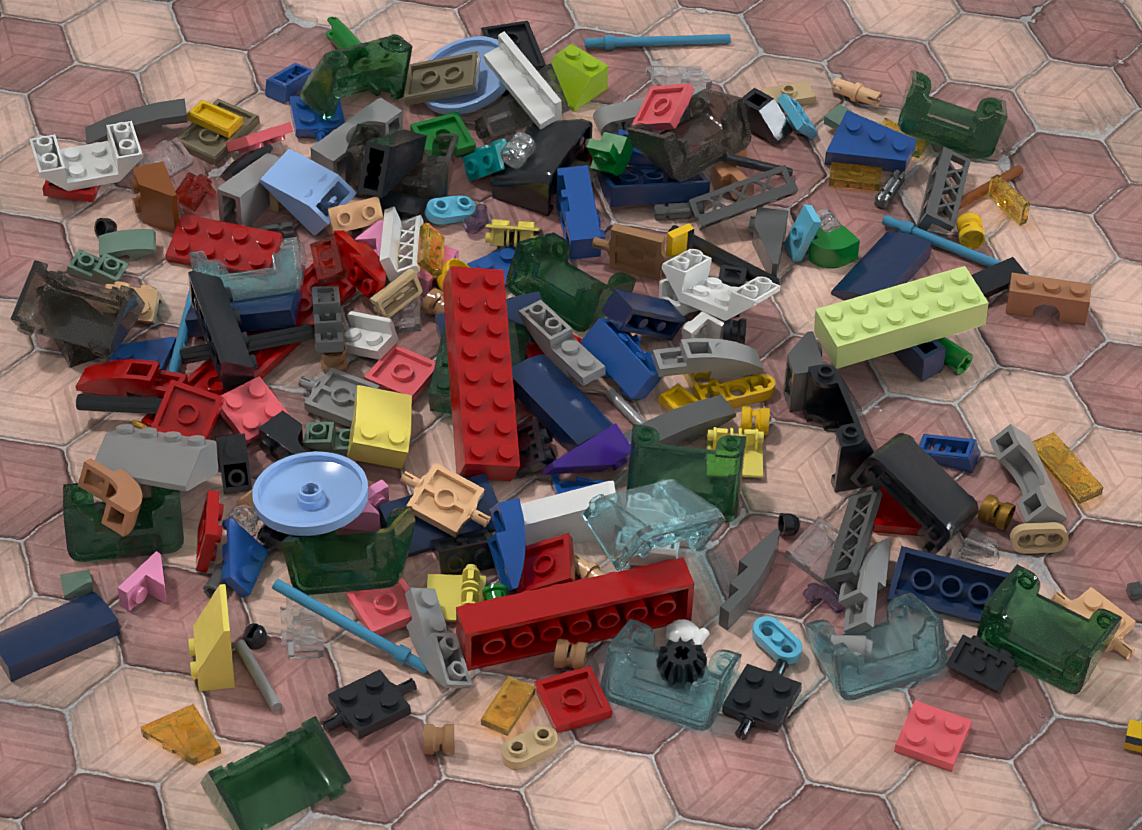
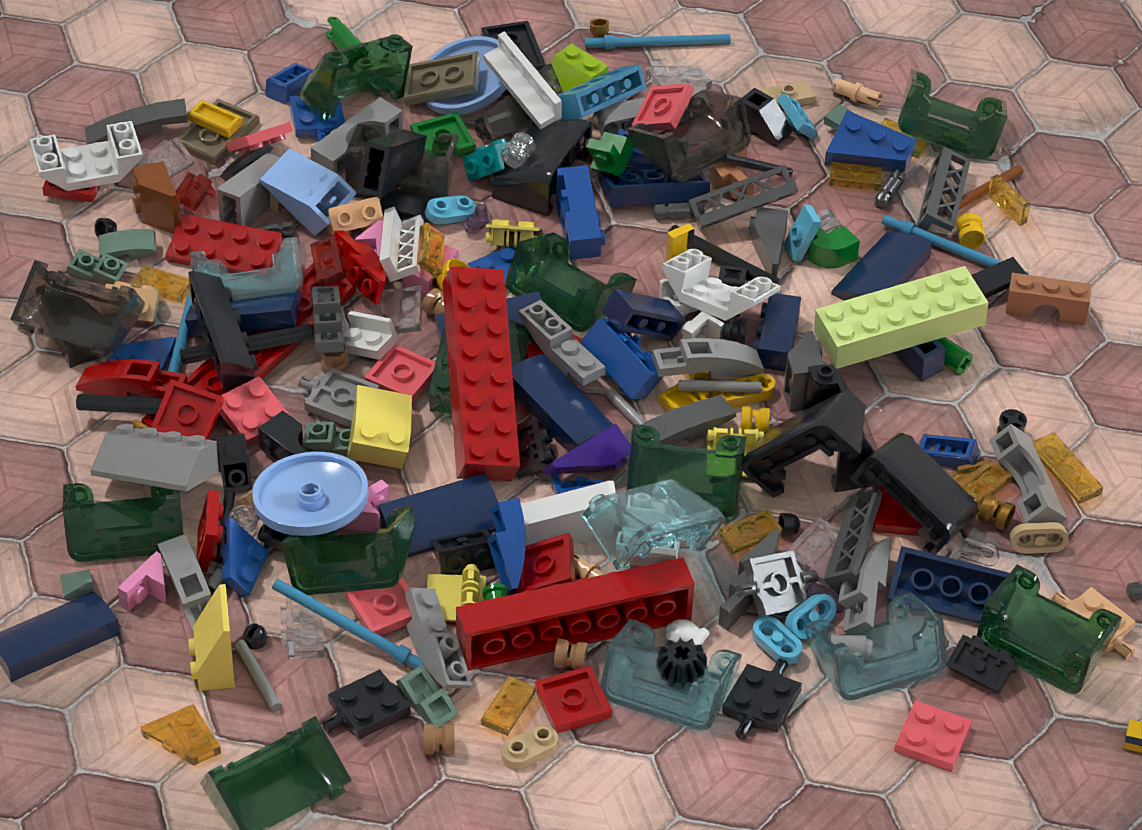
(117, 490): nougat arch -> none
(168, 284): none -> clear yellow plate
(185, 576): none -> light grey slope
(228, 501): none -> black bar
(396, 291): tan tile -> none
(426, 698): none -> sand green slope
(445, 499): light nougat plate -> none
(599, 27): none -> pearl gold hinge
(601, 92): none -> dark azure brick
(635, 251): medium nougat plate -> none
(719, 386): none -> light grey bar
(748, 531): none -> clear yellow plate
(776, 583): none -> plate
(777, 330): none -> dark blue brick
(807, 613): none -> medium azure plate
(828, 426): none -> black windscreen
(981, 479): none -> clear yellow wing
(1012, 417): none -> black wheel

